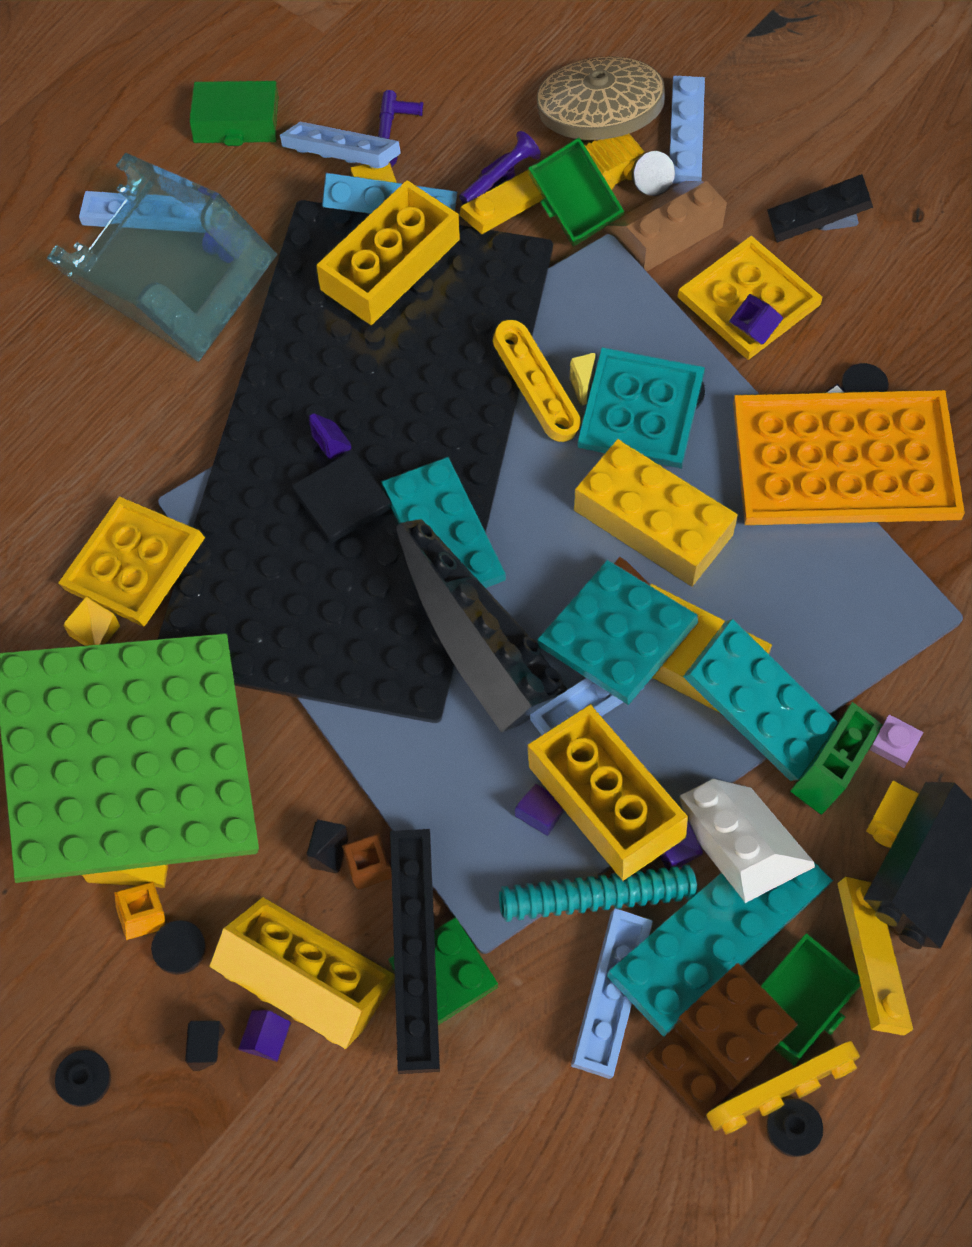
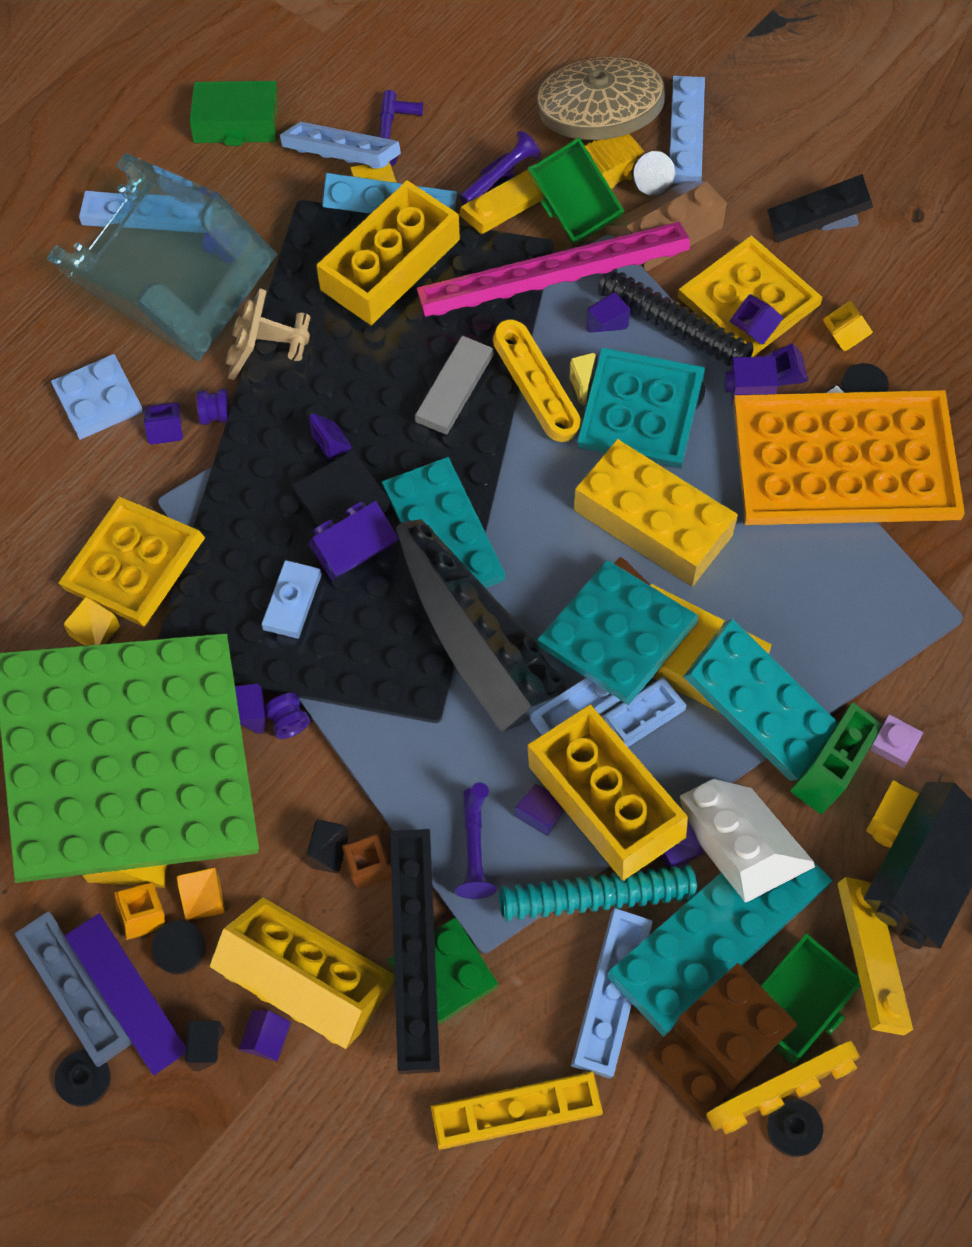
(73, 989): none -> sand blue plate
(97, 396): none -> light blue plate
(126, 994): none -> dark purple slope
(163, 423): none -> dark purple slope
(201, 894): none -> light orange slope
(213, 406): none -> dark purple wheel
(251, 707): none -> dark purple slope
(253, 327): none -> tan plate
(286, 716): none -> dark purple wheel
(291, 599): none -> light blue plate
(352, 539): none -> dark purple brick
(454, 385): none -> light grey tile
(475, 883): none -> dark purple piece
(516, 1110): none -> yellow plate
(553, 268): none -> dark pink plate
(608, 315): none -> dark purple slope
(646, 712): none -> light blue plate
(674, 318): none -> black piece
(751, 376): none -> dark purple brick
(789, 365): none -> dark purple slope
(847, 326): none -> yellow slope

